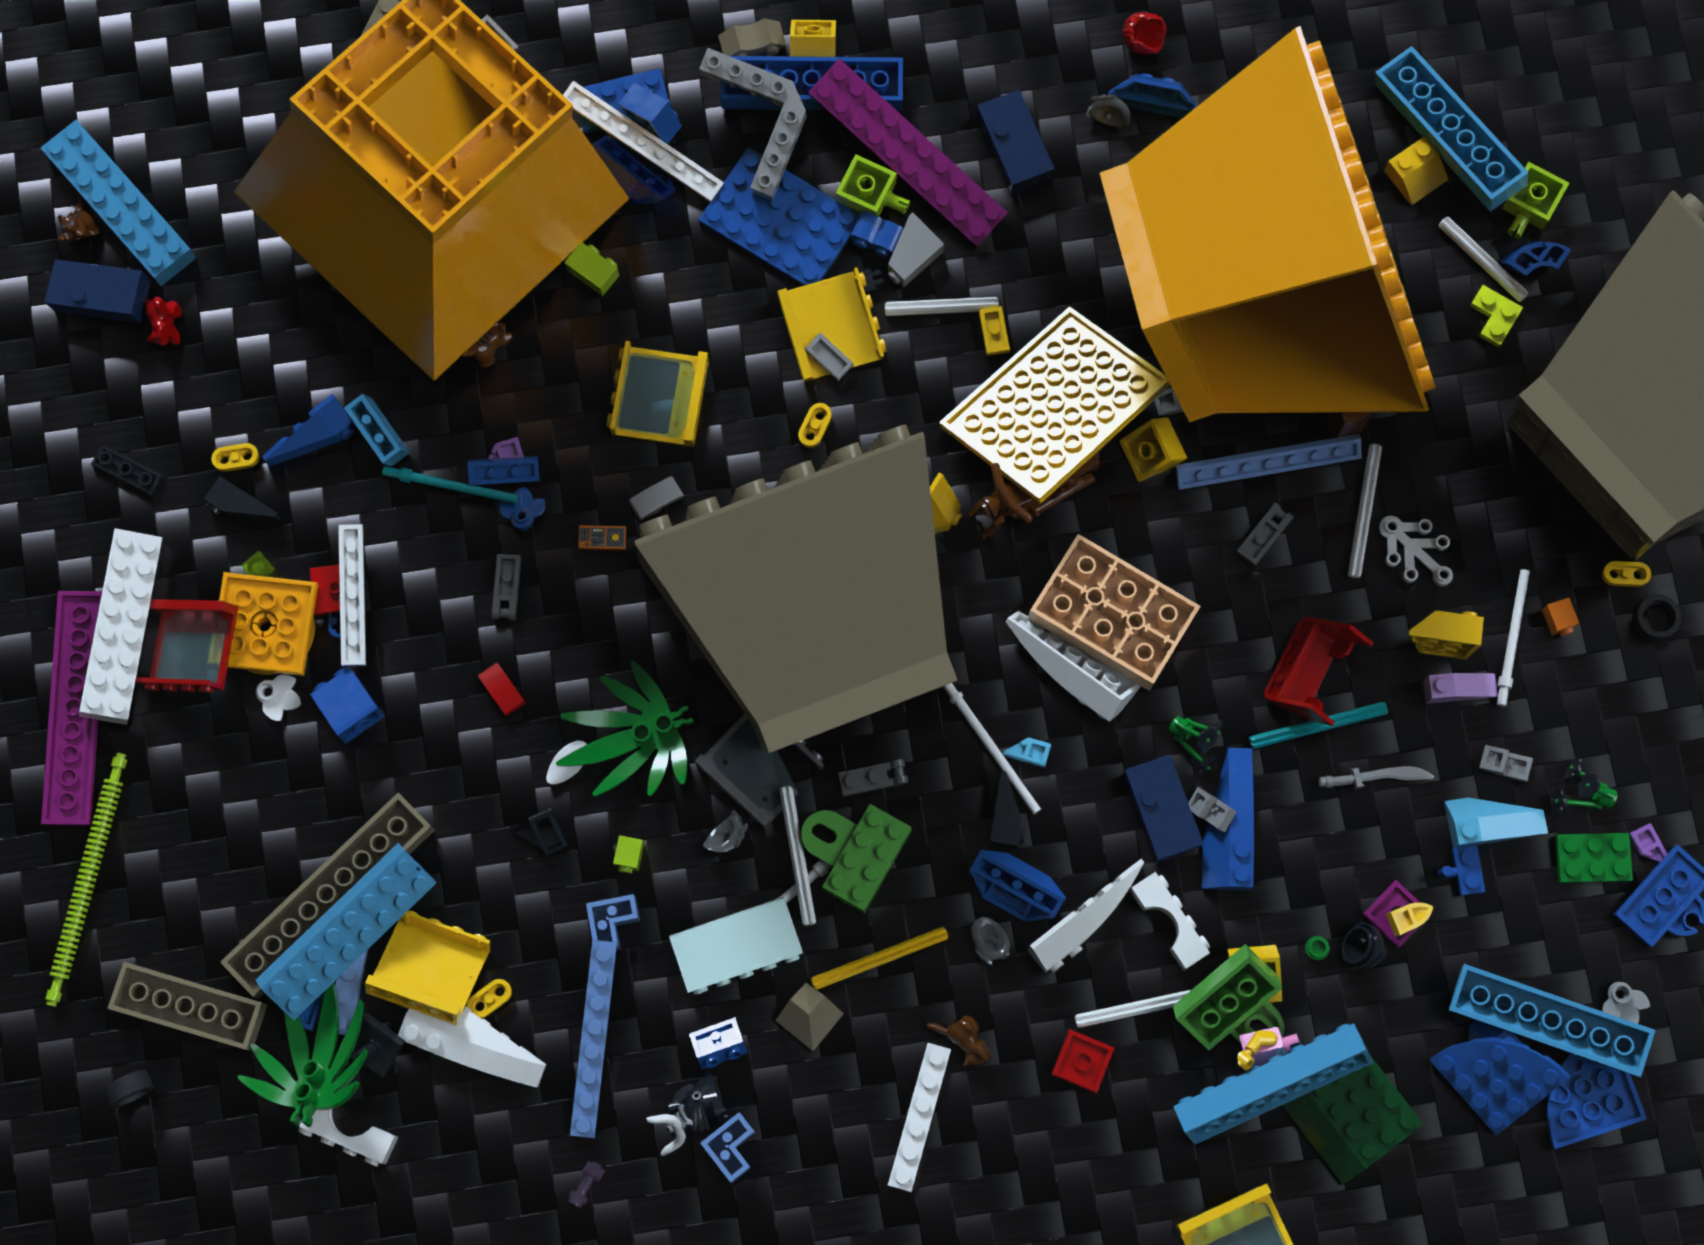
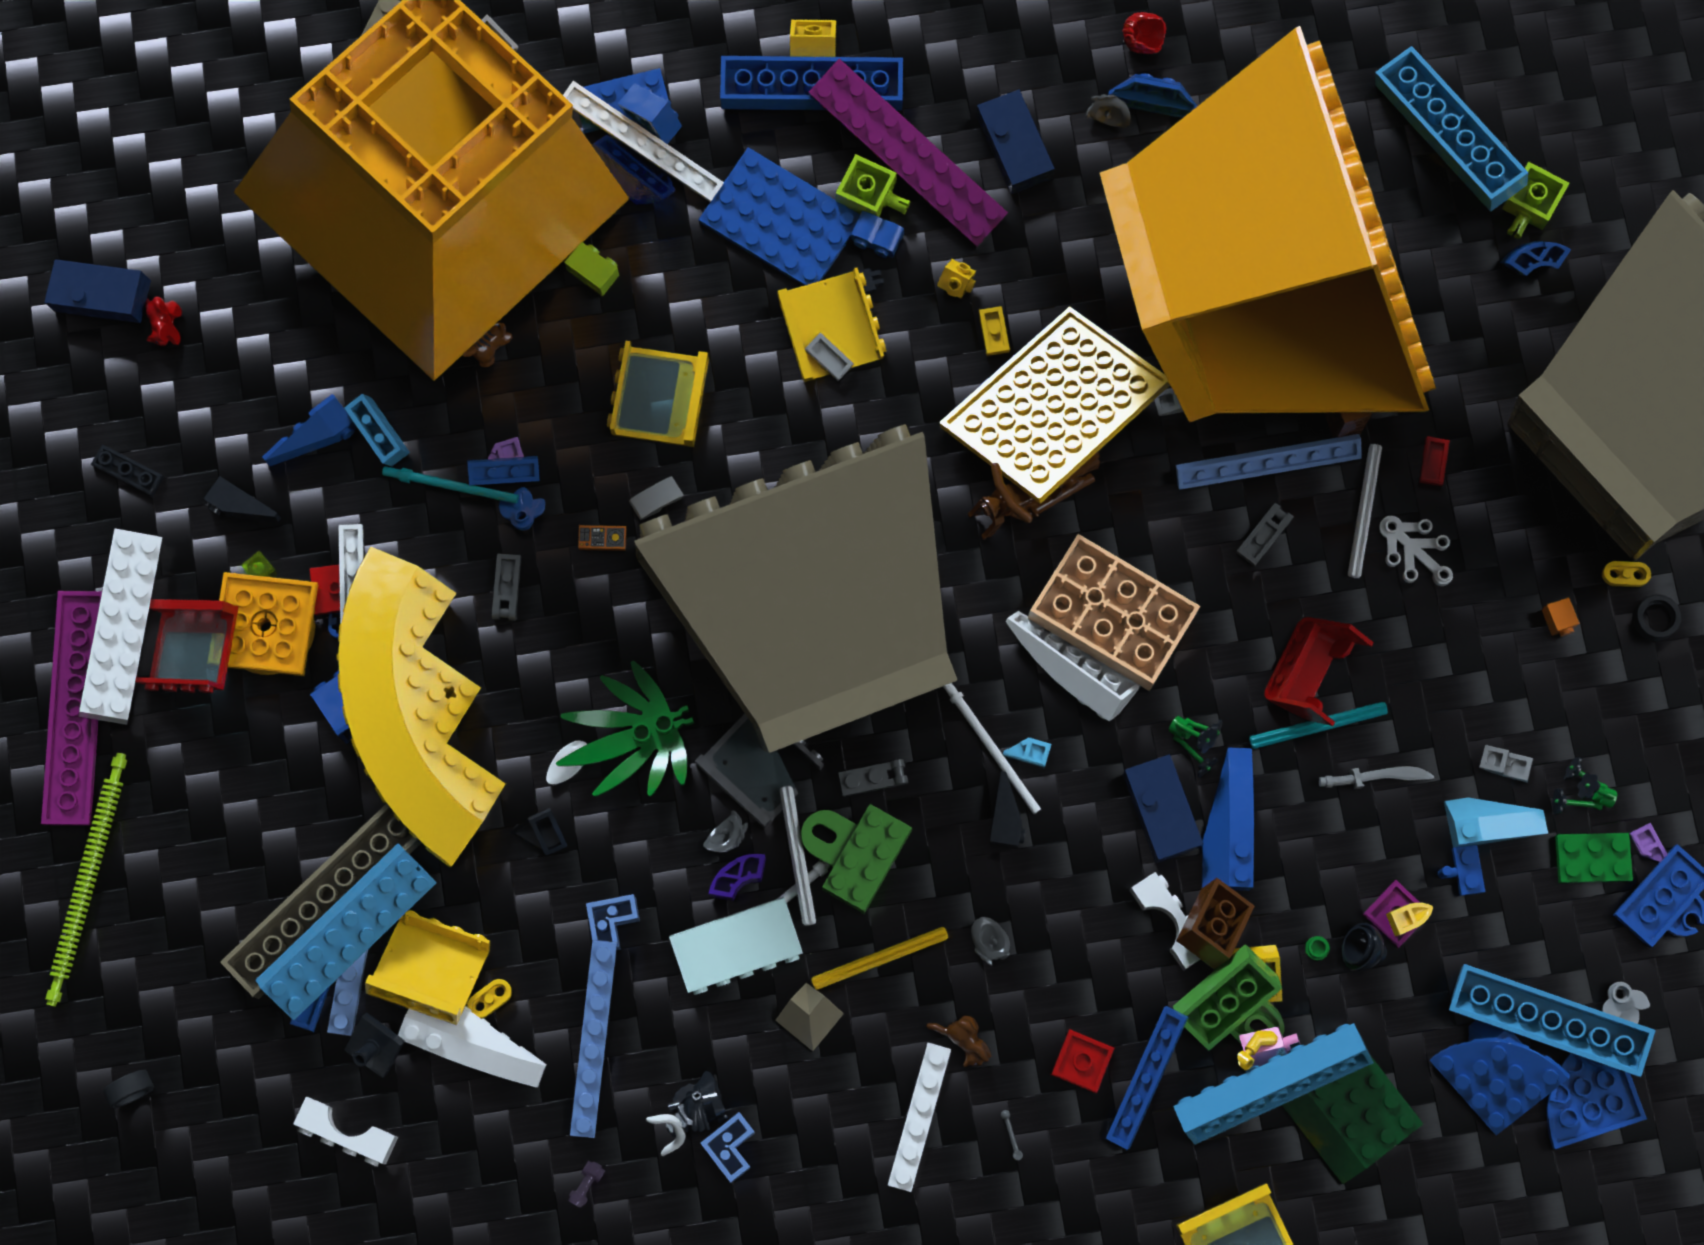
(77, 224): reddish brown animal -> none
(118, 203): dark azure brick -> none
(187, 1006): dark tan brick -> none
(236, 457): yellow plate -> none
(281, 698): white plate -> none
(317, 1078): green plant -> none
(408, 705): none -> yellow brick
(501, 689): red slope -> none
(628, 854): lime brick -> none
(718, 1043): bracket -> none
(736, 875): none -> dark purple brick
(755, 39): dark tan brick -> none
(781, 93): light grey brick -> none
(814, 426): yellow plate -> none
(914, 251): light grey slope -> none
(940, 306): white axle -> none
(944, 505): yellow wedge -> none
(957, 279): none -> yellow brick
(1005, 1114): none -> dark grey hinge
(1016, 886): blue wedge -> none
(1078, 926): white wedge -> none
(1128, 1009): white axle -> none
(1147, 1077): none -> blue plate
(1153, 448): yellow slope -> none
(1211, 809): light grey slope -> none
(1215, 923): none -> reddish brown brick
(1417, 170): yellow slope -> none
(1434, 461): none -> red tile
(1448, 634): yellow wedge -> none
(1459, 687): lavender slope -> none
(1483, 259): white axle -> none
(1501, 313): neon yellow plate -> none
(1505, 681): white bar -> none

